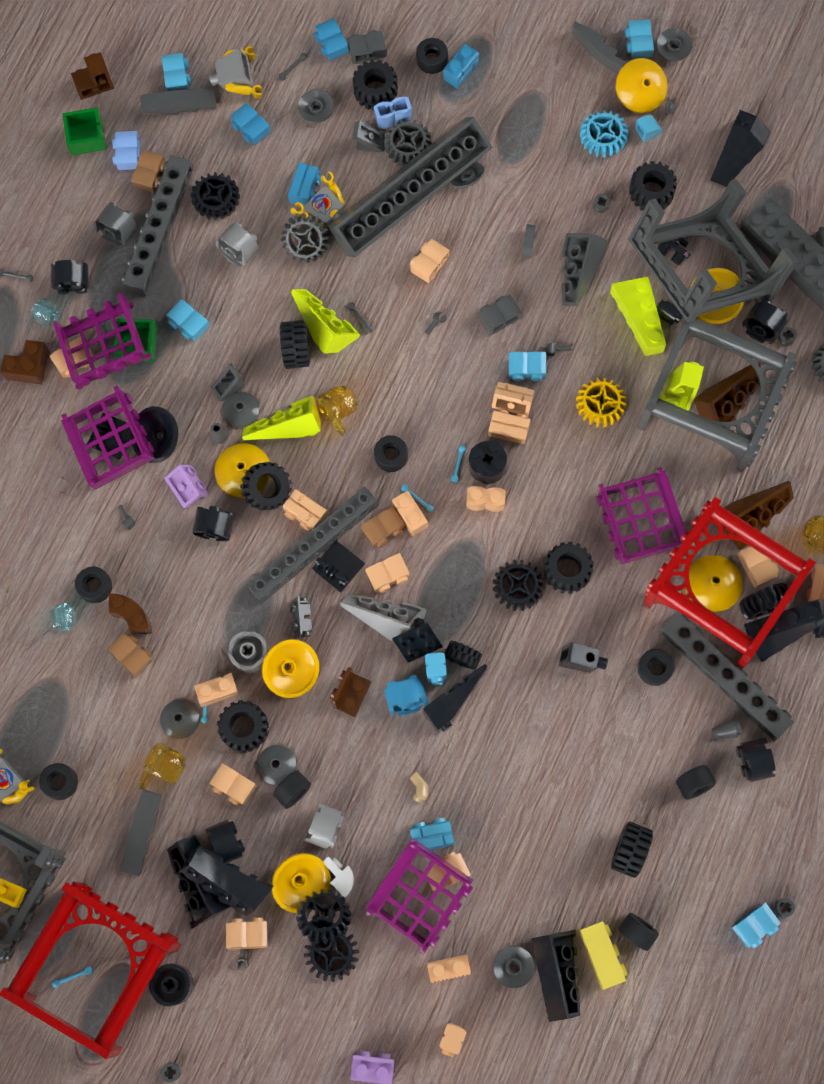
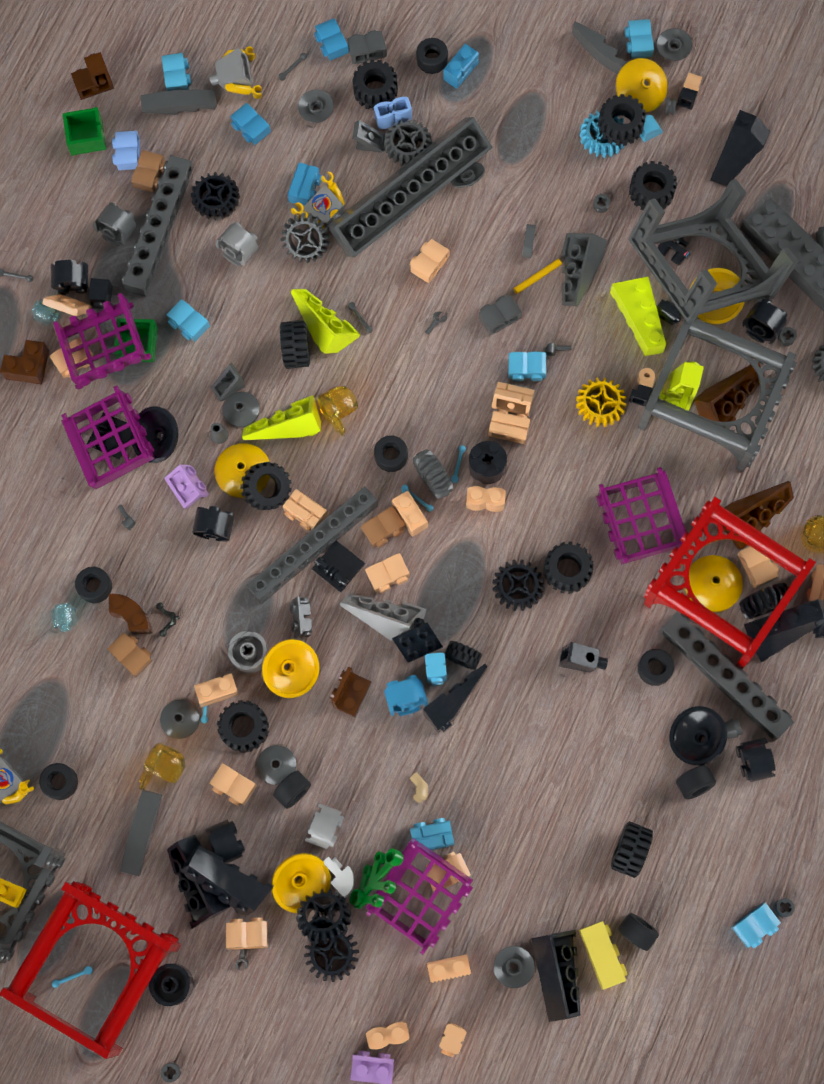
(66, 304): none -> light nougat tile
(100, 292): none -> black brick
(173, 618): none -> pearl dark grey piece
(360, 896): none -> green plant
(394, 1034): none -> light nougat brick
(432, 474): none -> dark grey gear
(537, 276): none -> yellow bar
(624, 107): none -> black tyre
(645, 383): none -> leg
(689, 91): none -> leg
(690, 728): none -> black dish

